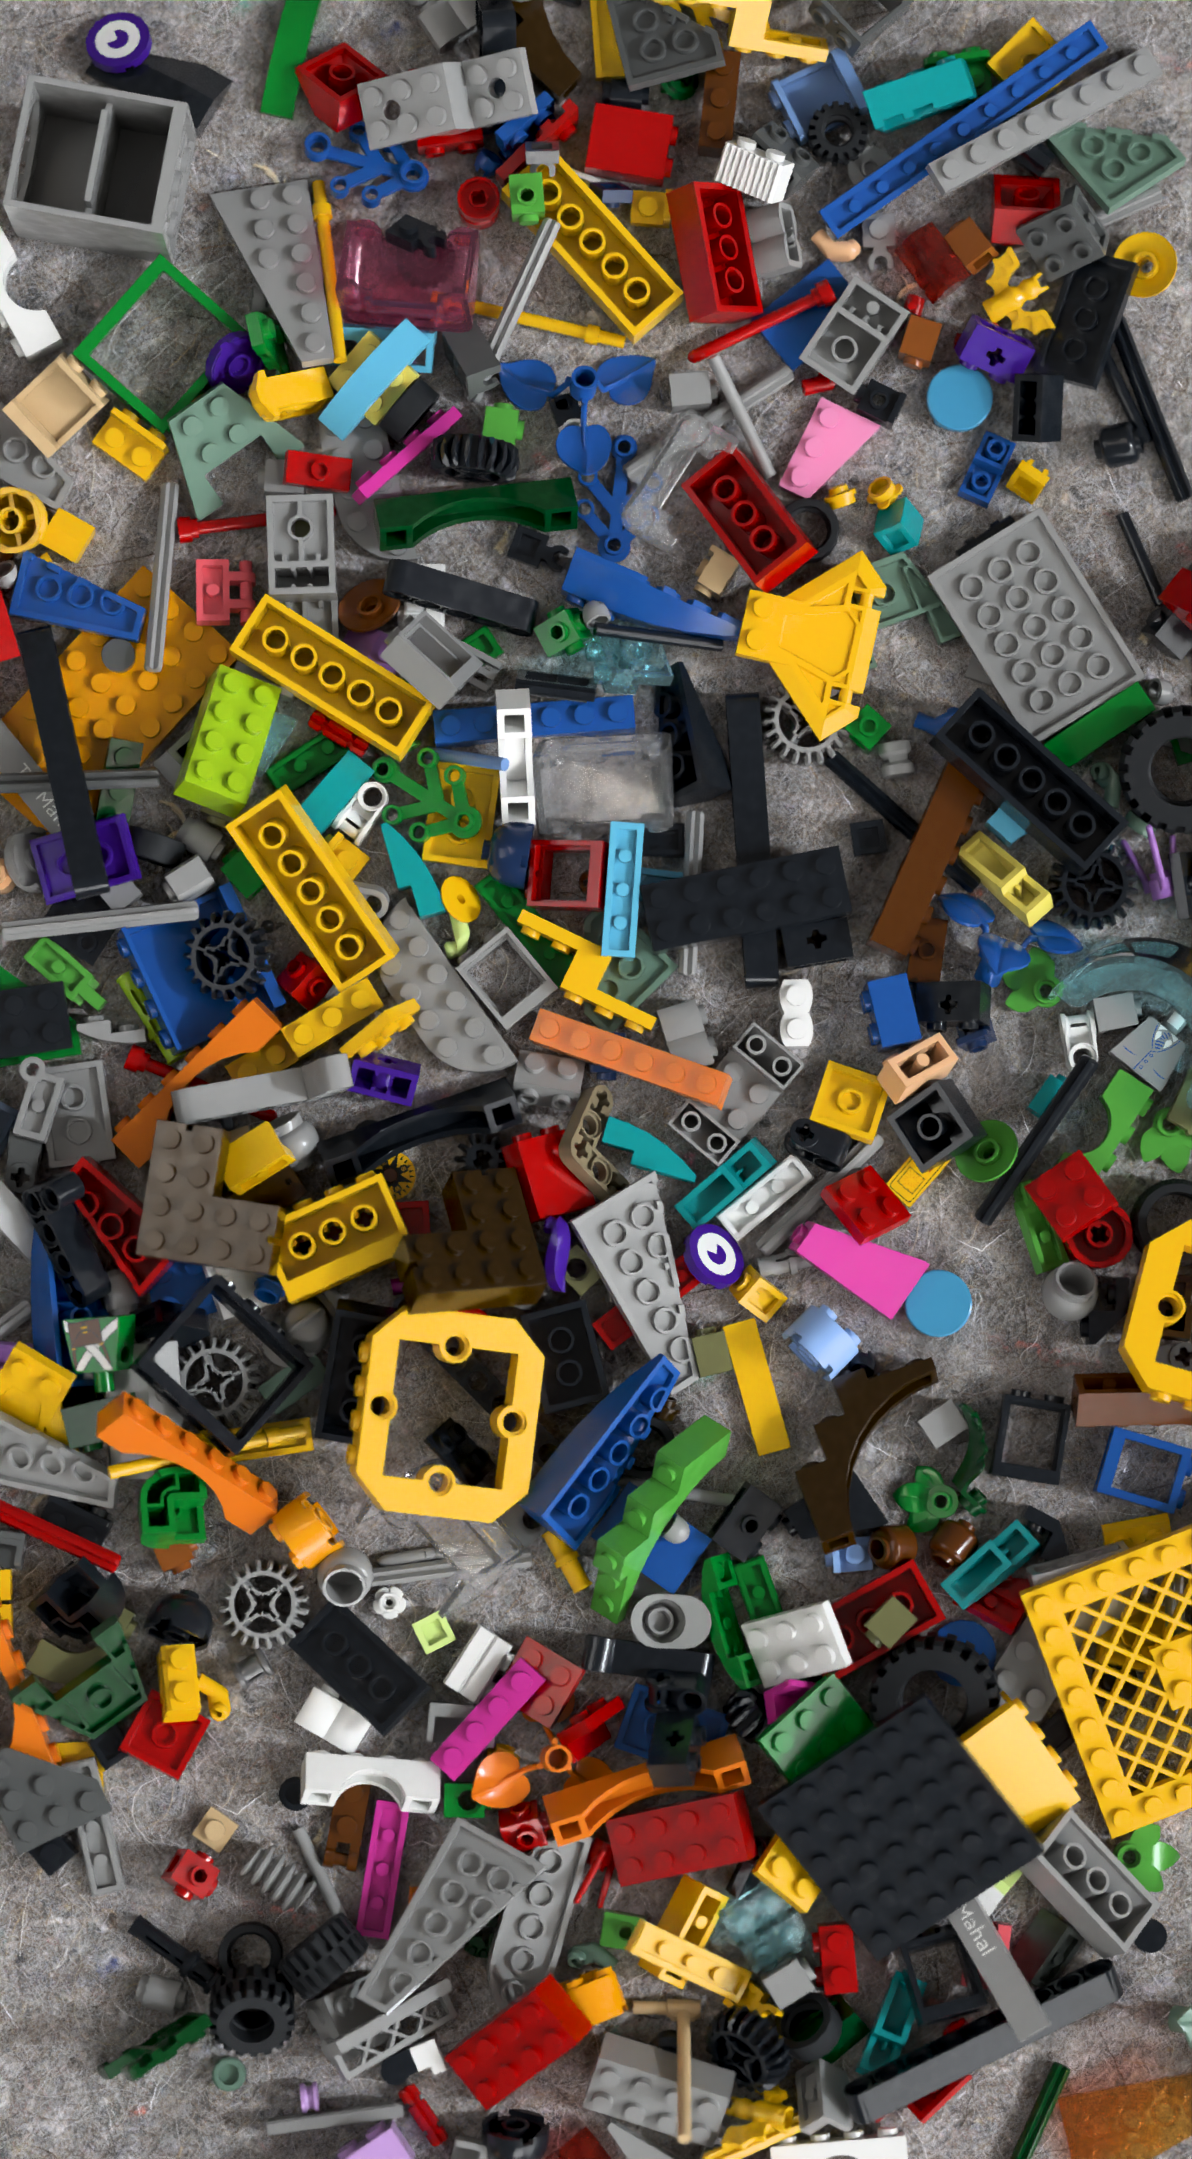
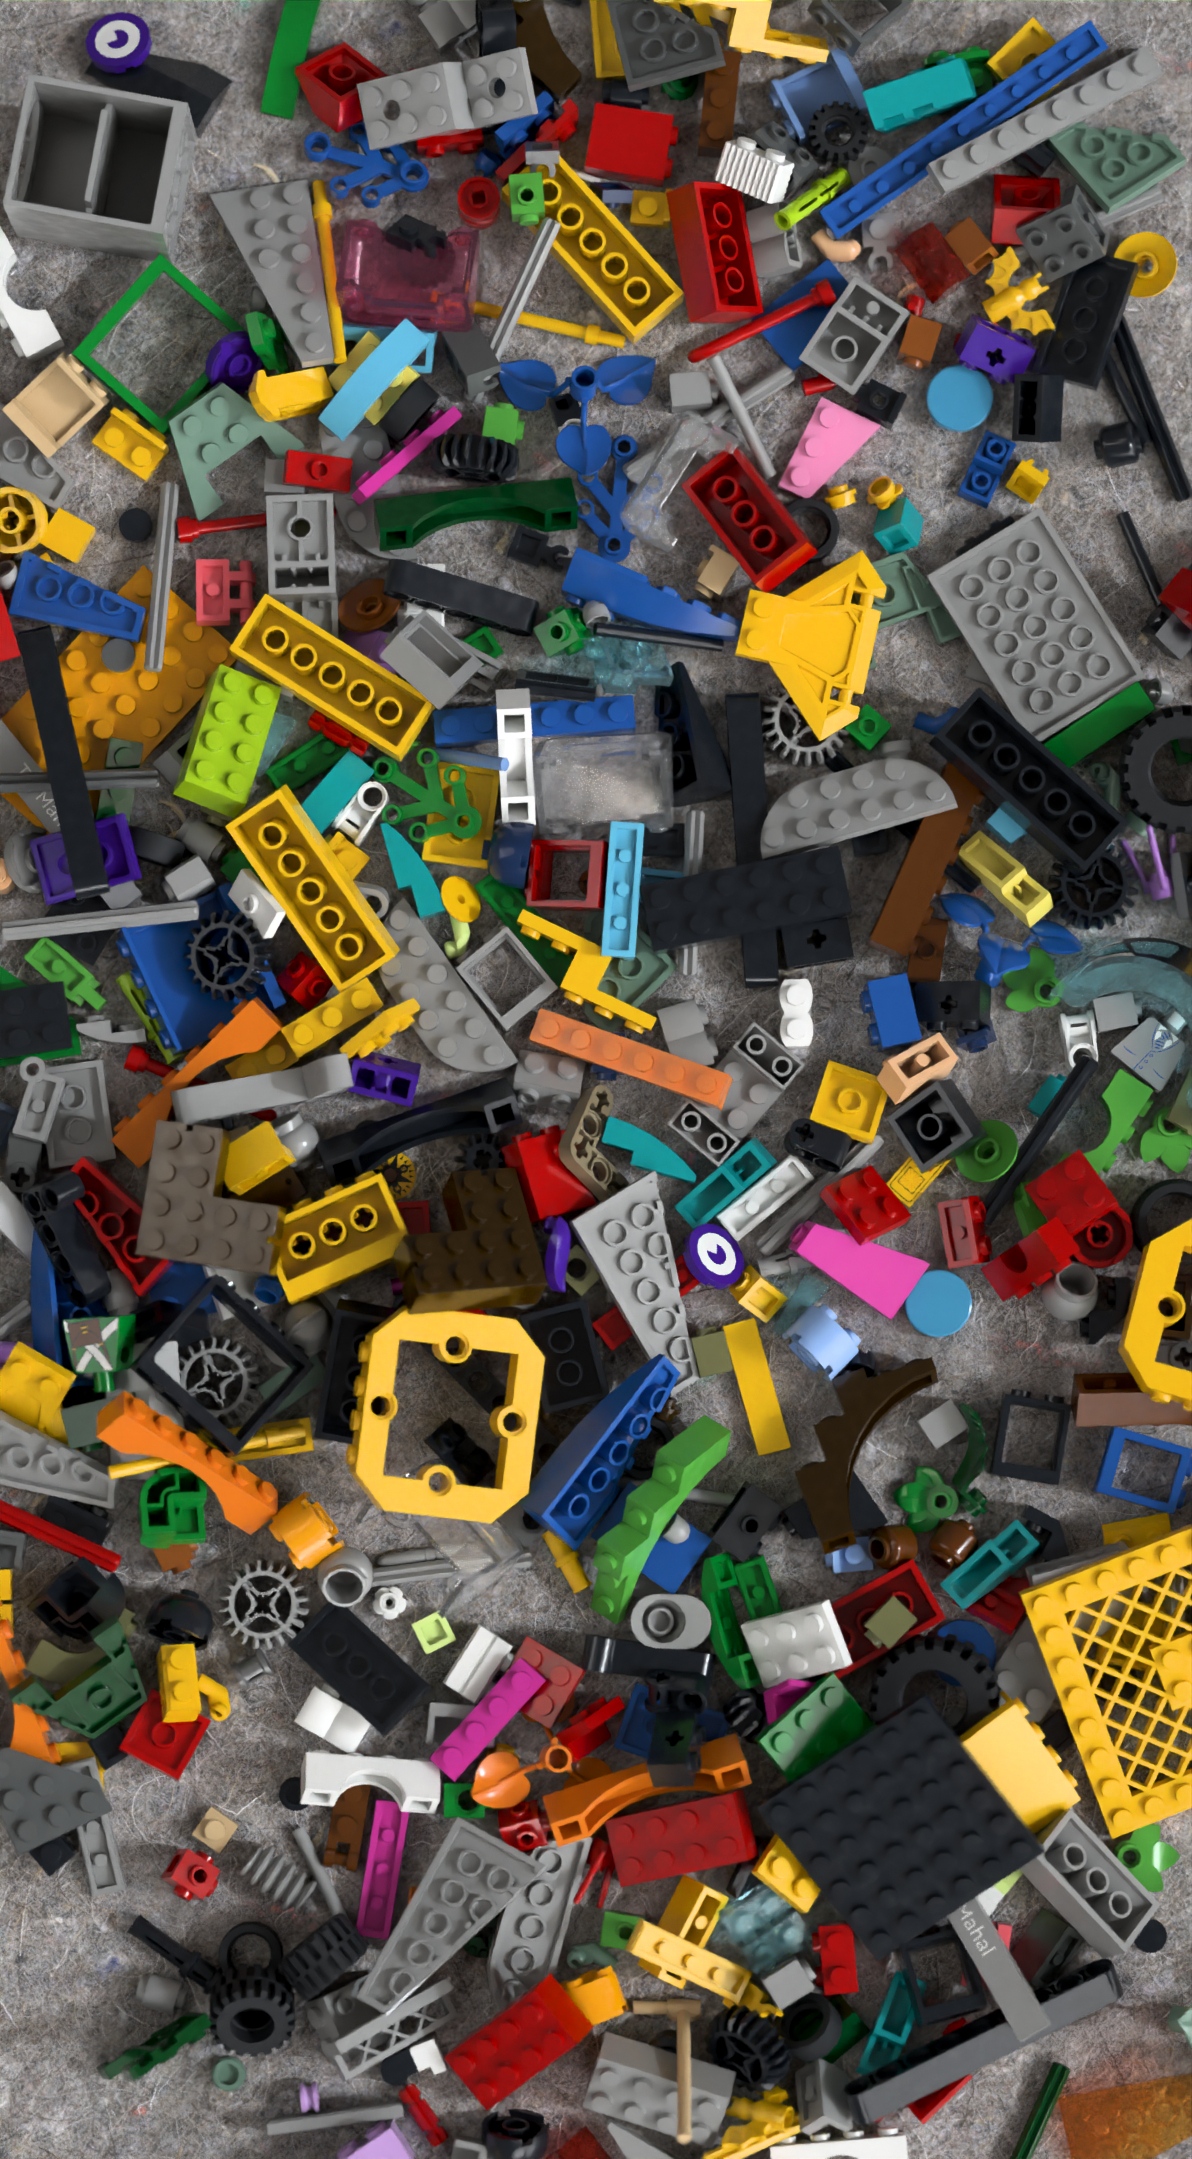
(135, 525): none -> black tile
(256, 903): none -> white plate
(805, 1295): none -> clear light blue slope
(820, 193): none -> lime pin
(852, 805): none -> light grey plate
(964, 1232): none -> red bracket
(1031, 1260): none -> red arch

